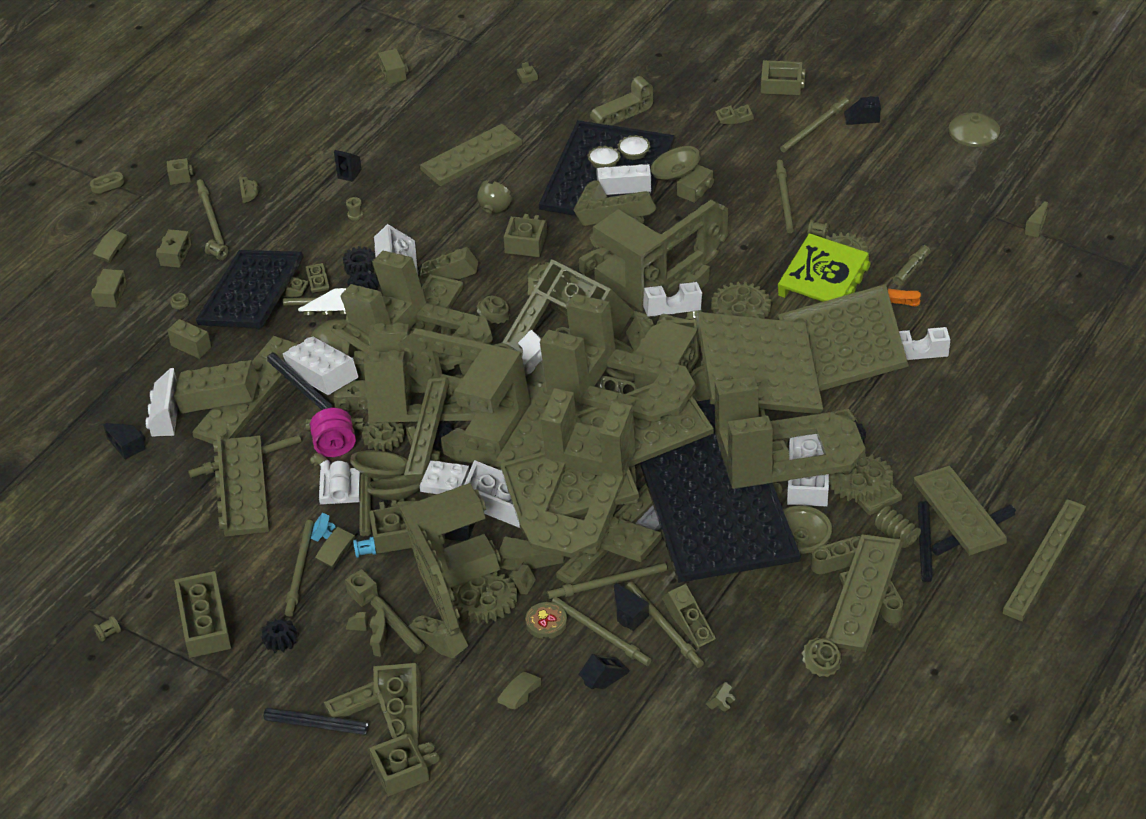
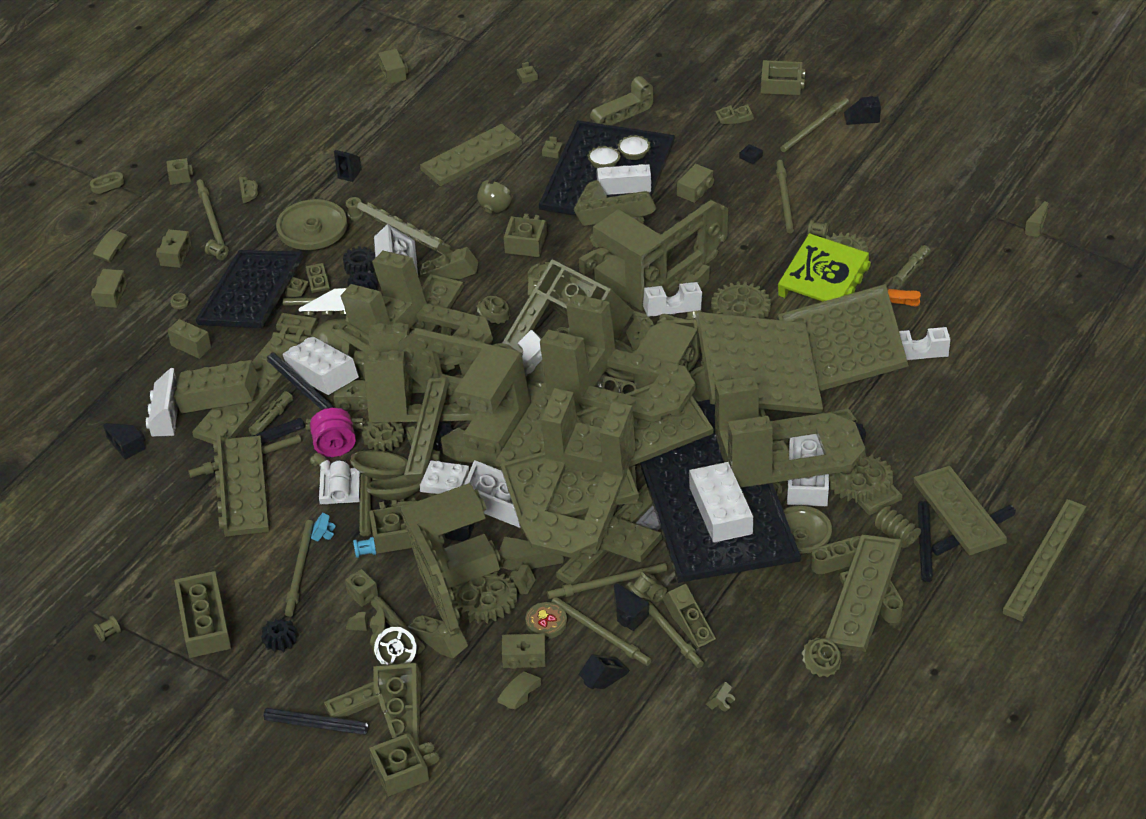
(276, 408): none -> olive pin
(281, 430): none -> black axle
(295, 324): none -> olive plate
(311, 224): none -> olive dish
(334, 547): olive slope -> none
(395, 646): none -> cylinder
(406, 228): none -> olive plate
(523, 650): none -> olive brick
(552, 148): none -> olive tile
(648, 587): none -> olive piece
(675, 163): olive dish -> none
(721, 502): none -> white brick
(751, 154): none -> black plate
(974, 129): olive dish -> none

